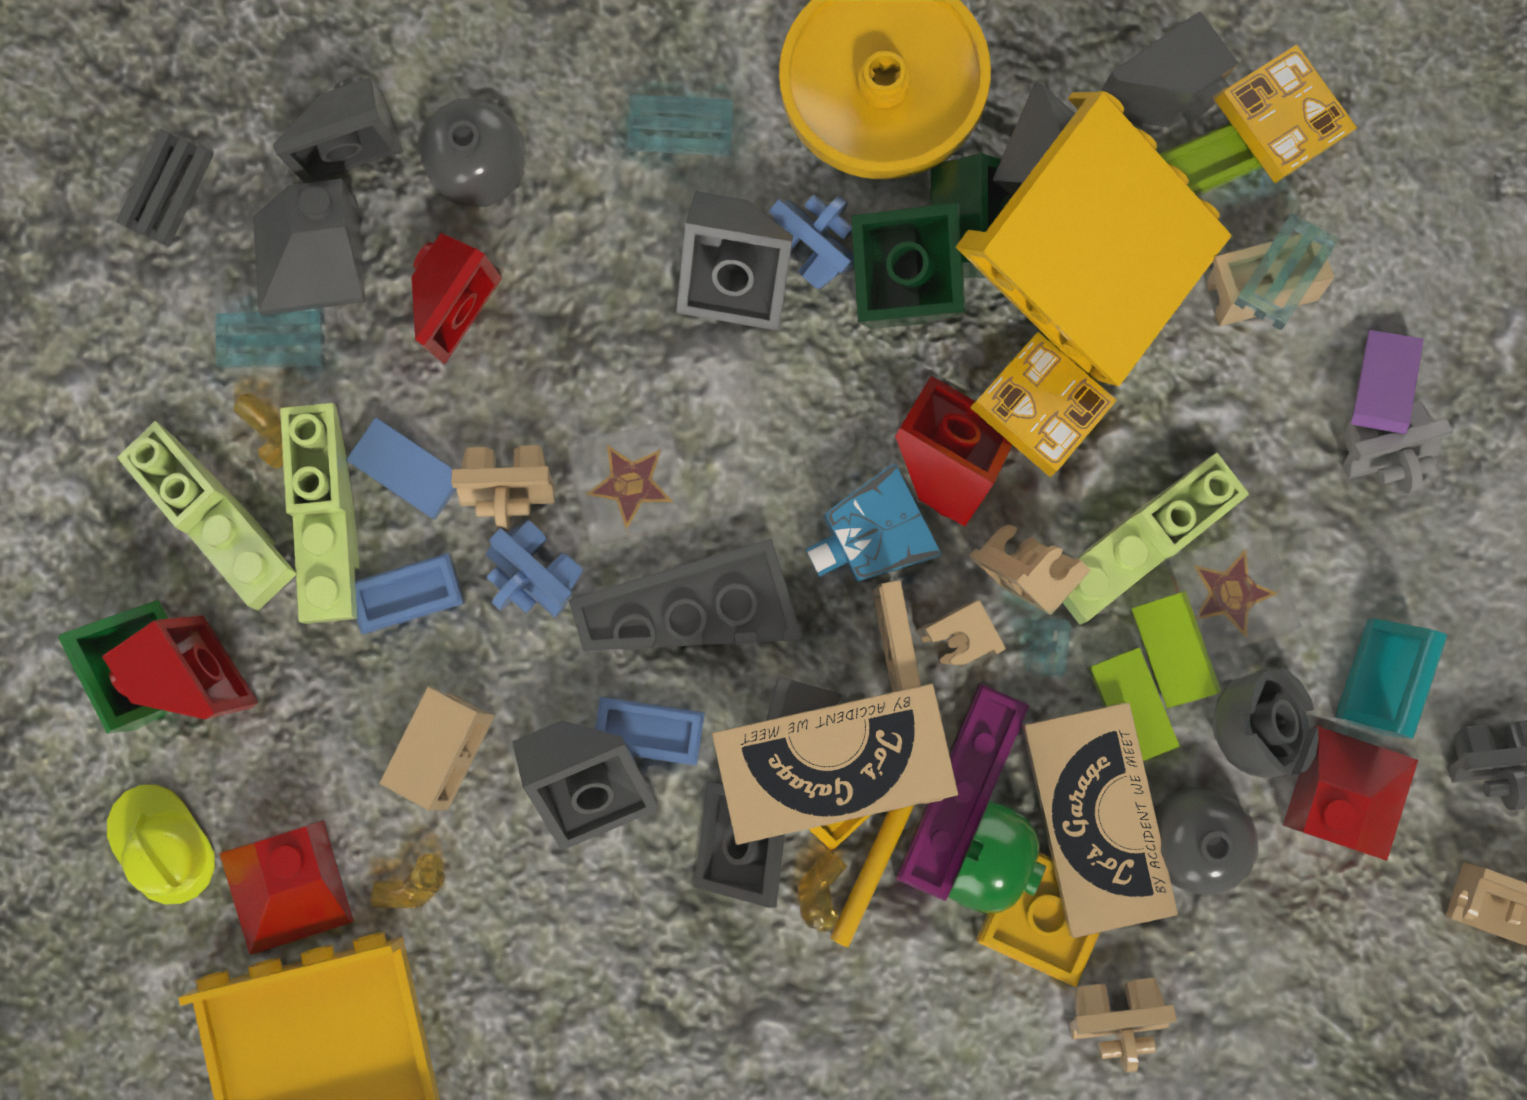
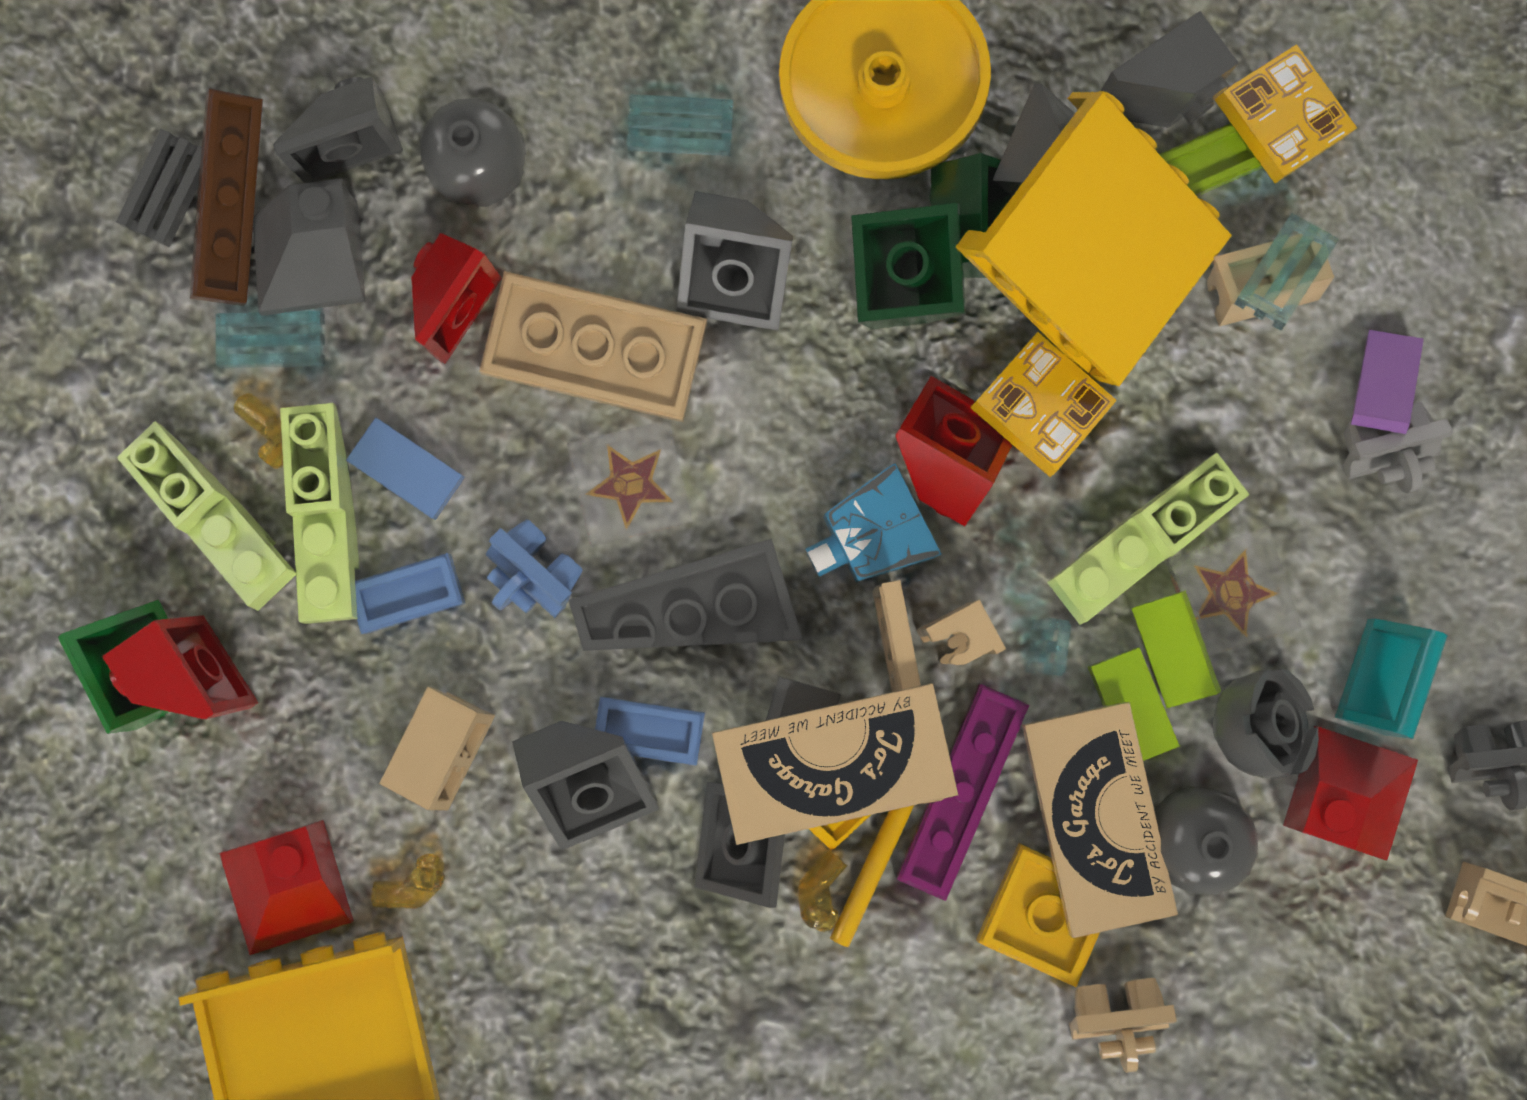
(160, 845): neon yellow piece -> none
(226, 198): none -> reddish brown tile
(503, 490): tan hips -> none
(593, 346): none -> tan tile
(829, 254): medium blue hips -> none
(999, 862): green cylinder -> none
(1033, 572): tan hinge -> none

